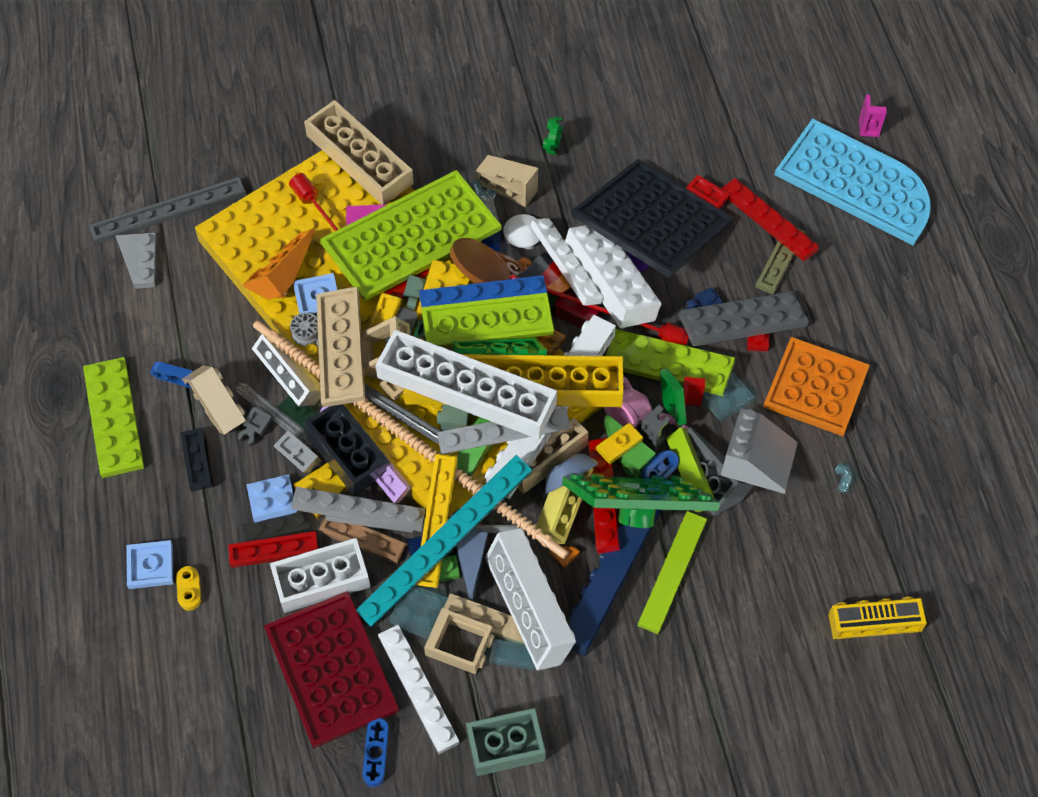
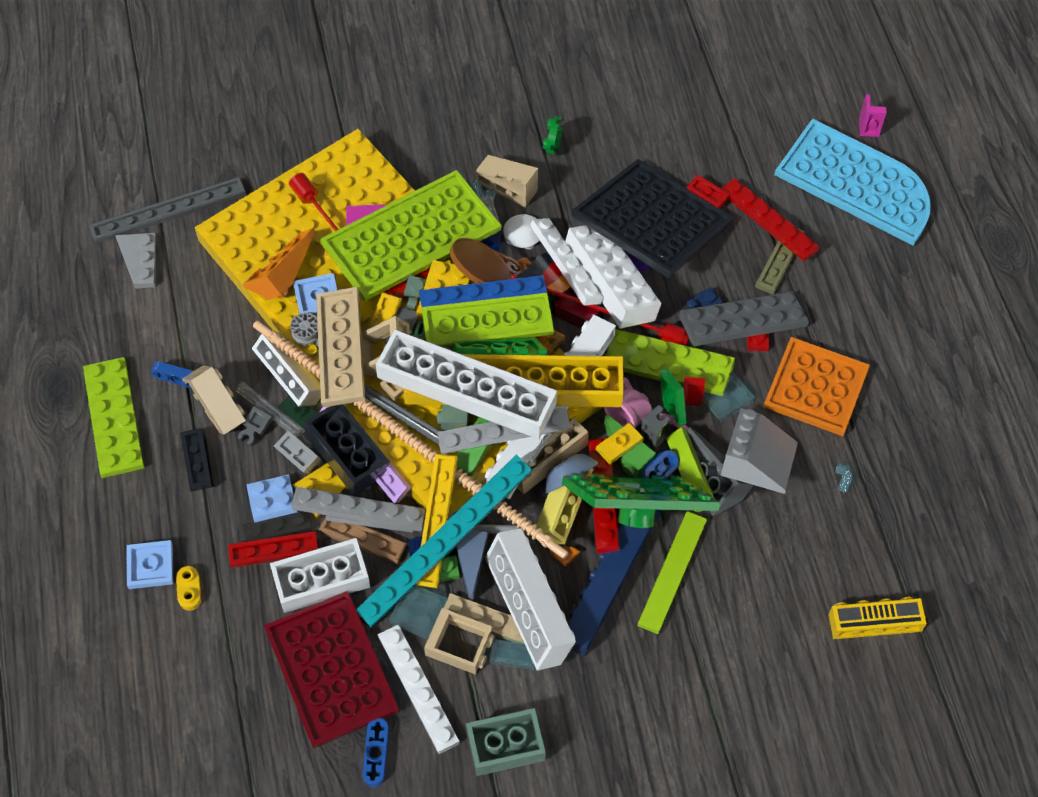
(359, 152): tan brick -> none

